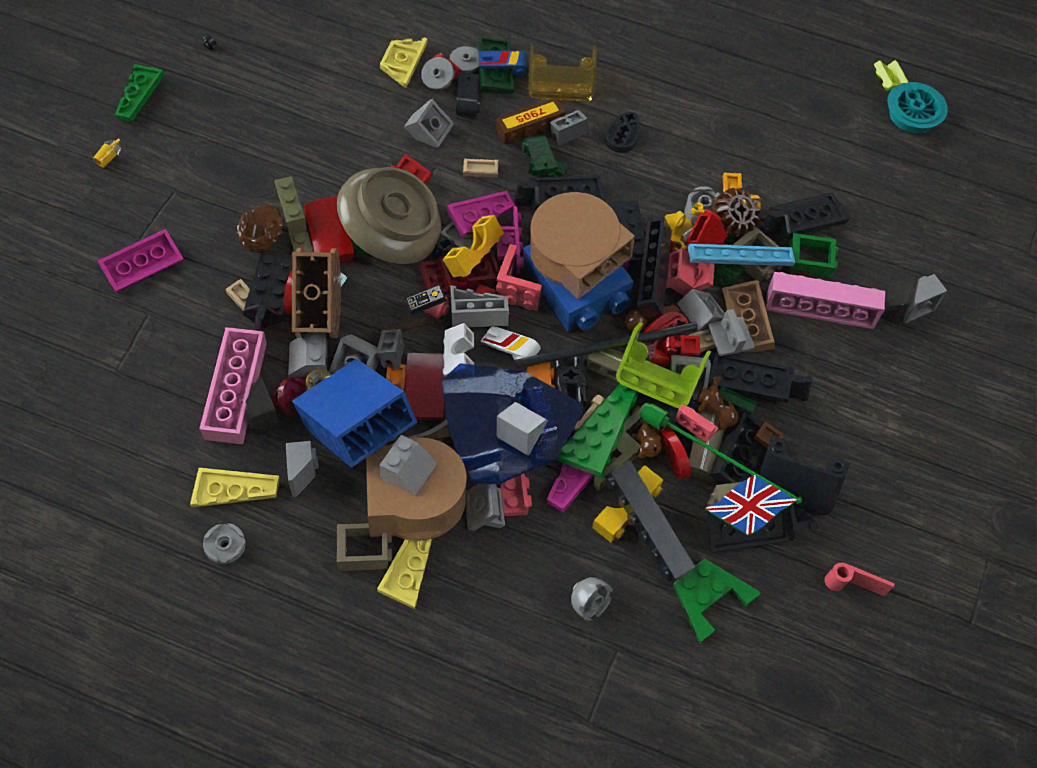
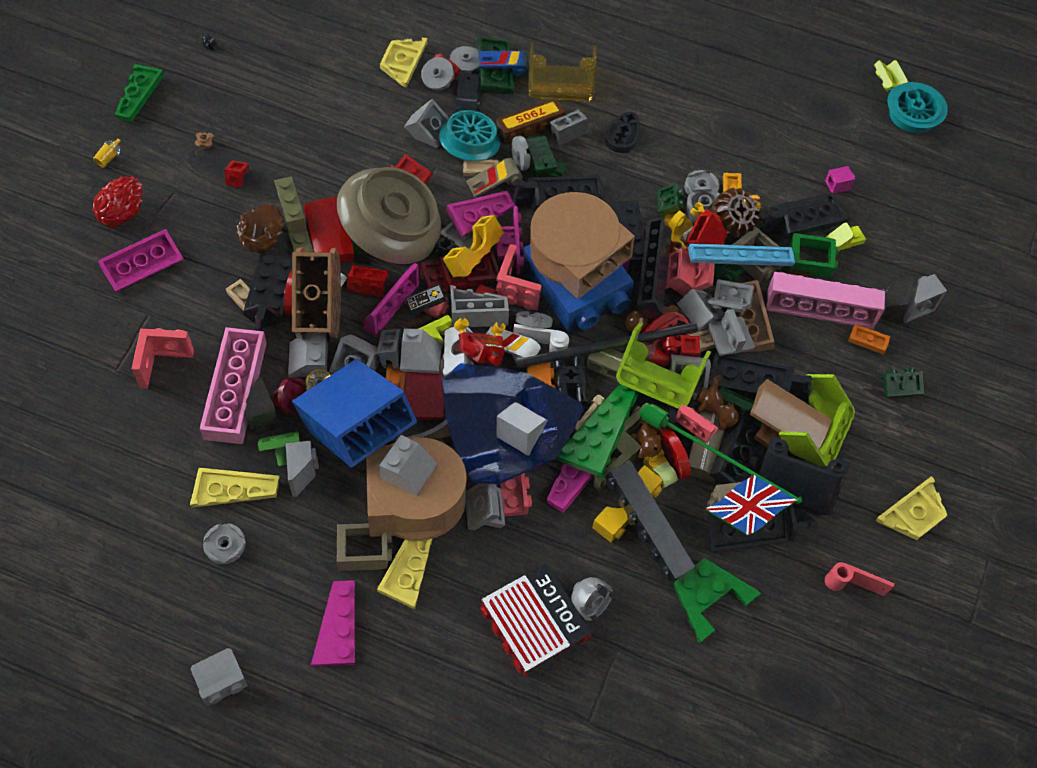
(118, 201): none -> red hair
(158, 343): none -> coral bracket
(204, 140): none -> medium nougat plate
(218, 677): none -> light grey bracket
(234, 173): none -> red bracket
(278, 443): none -> bright green tile
(337, 632): none -> dark pink wing
(367, 281): none -> red bracket
(392, 301): none -> dark pink slope
(419, 352): none -> light grey slope
(438, 328): none -> neon yellow slope
(470, 136): none -> teal piece
(481, 347): none -> red torso
(503, 171): none -> dark tan door
(520, 154): none -> light grey plate
(534, 618): none -> panel
(535, 320): none -> light grey plate
(556, 339): none -> white door
(662, 468): none -> leg
(670, 200): none -> dark green bracket
(701, 179): none -> light grey plate
(732, 295): none -> light grey bracket
(788, 413): none -> medium nougat slope
(833, 402): none -> lime windscreen
(840, 179): none -> dark pink brick
(847, 237): none -> neon yellow slope
(869, 339): none -> orange plate
(903, 383): none -> dark green bracket
(916, 511): none -> light yellow wing

